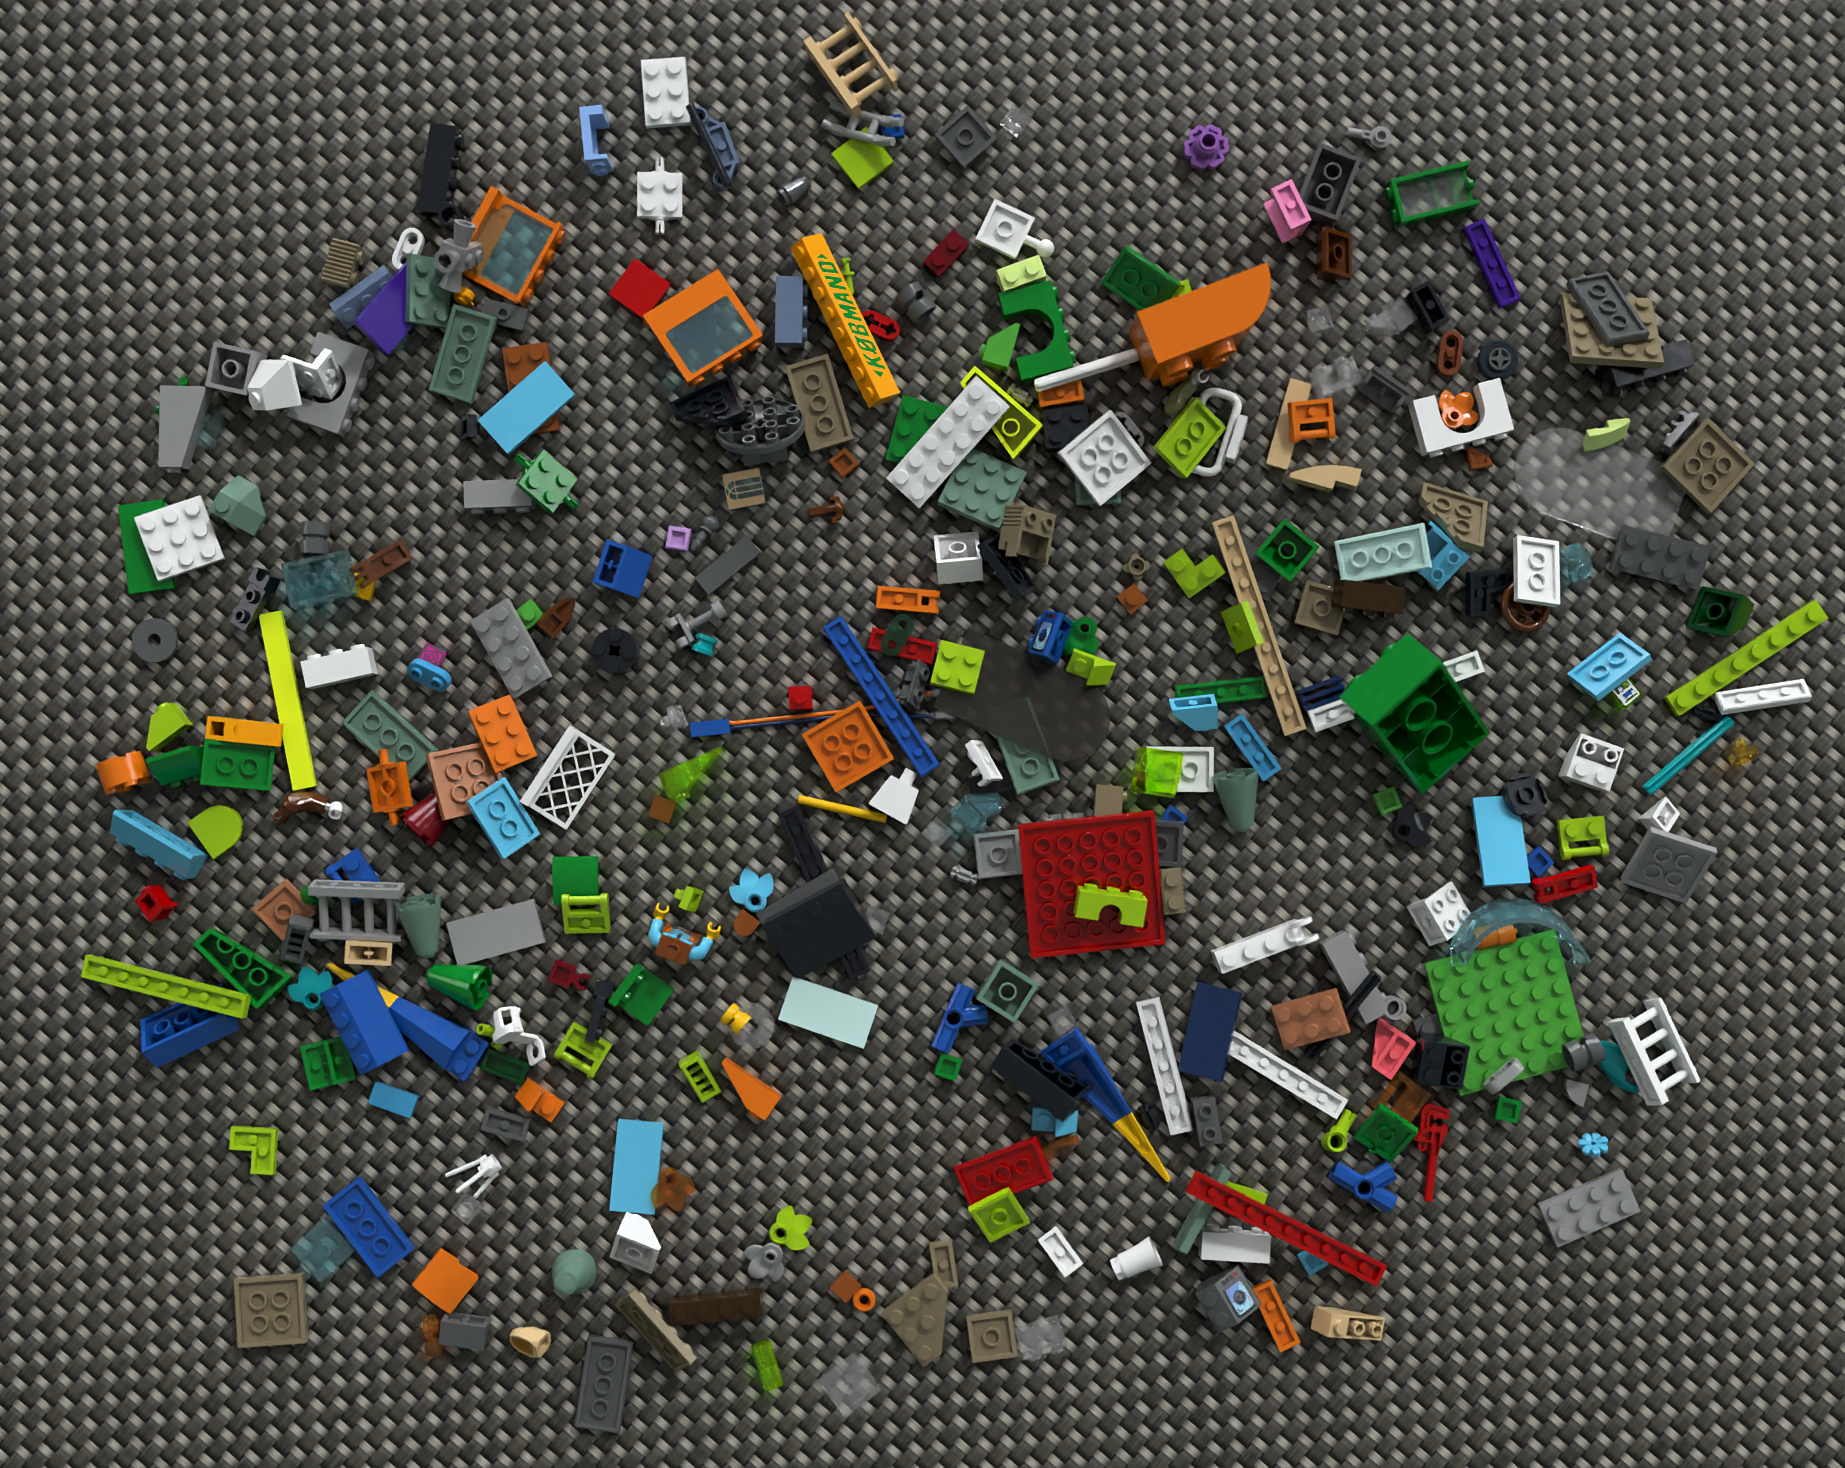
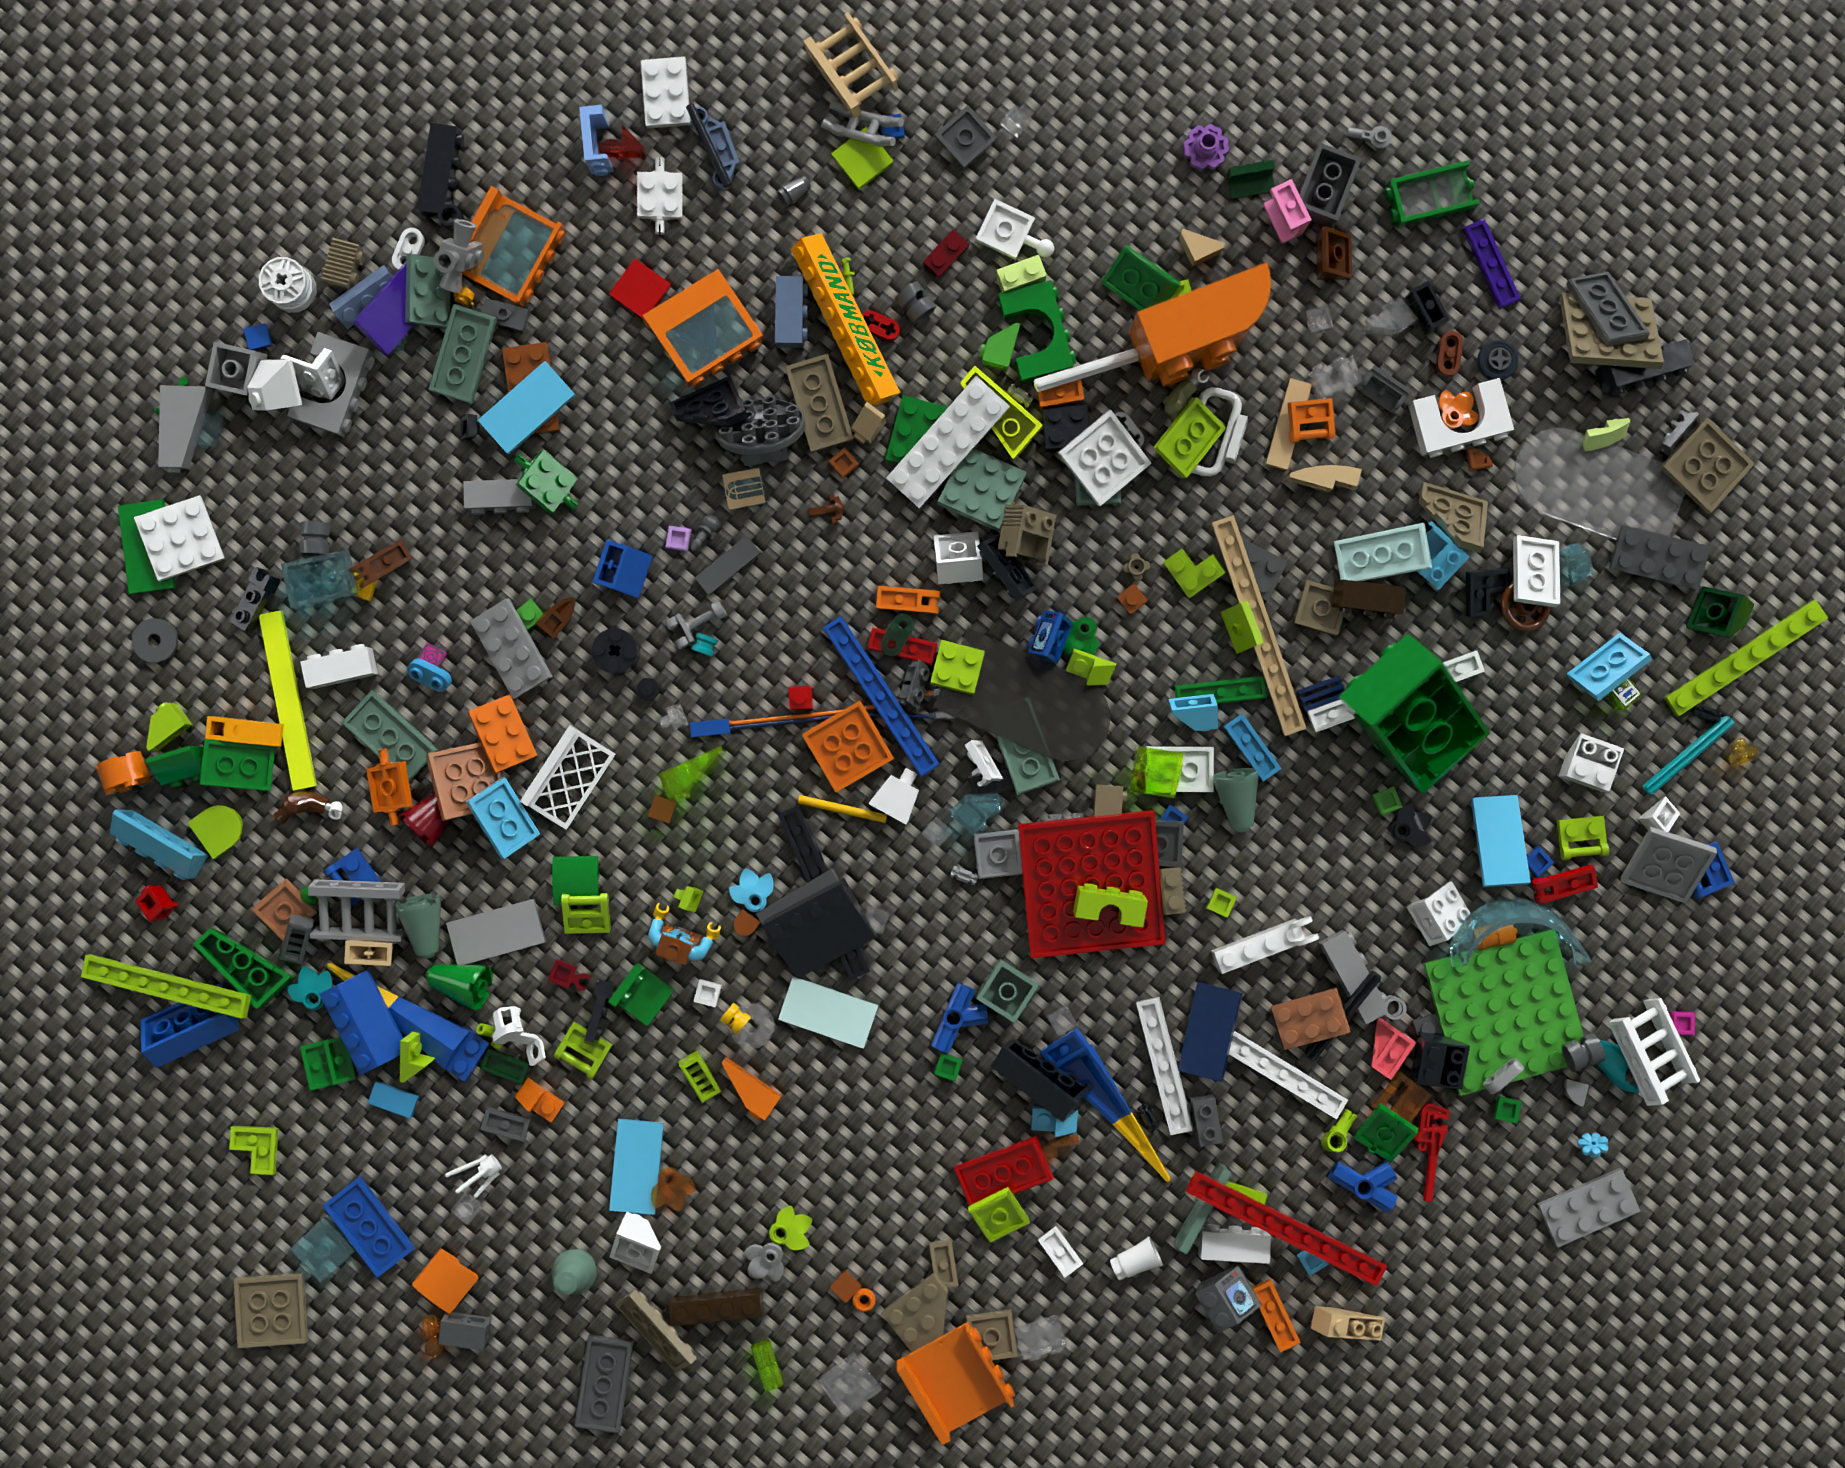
(240, 505): sand green slope -> none
(258, 337): none -> blue tile
(299, 287): none -> white wheel
(410, 1058): none -> lime slope
(530, 1341): tan rock -> none
(627, 148): none -> clear red slope
(648, 689): none -> black plate
(707, 993): none -> white plate
(868, 424): none -> tan slope
(954, 1380): none -> orange panel
(1199, 247): none -> tan slope
(1221, 902): none -> lime tile
(1251, 179): none -> dark green panel
(1287, 550): green slope -> none
(1525, 795): black tile -> none
(1683, 1022): none -> dark pink tile
(1717, 875): none -> blue plate
(1762, 696): white tile -> none

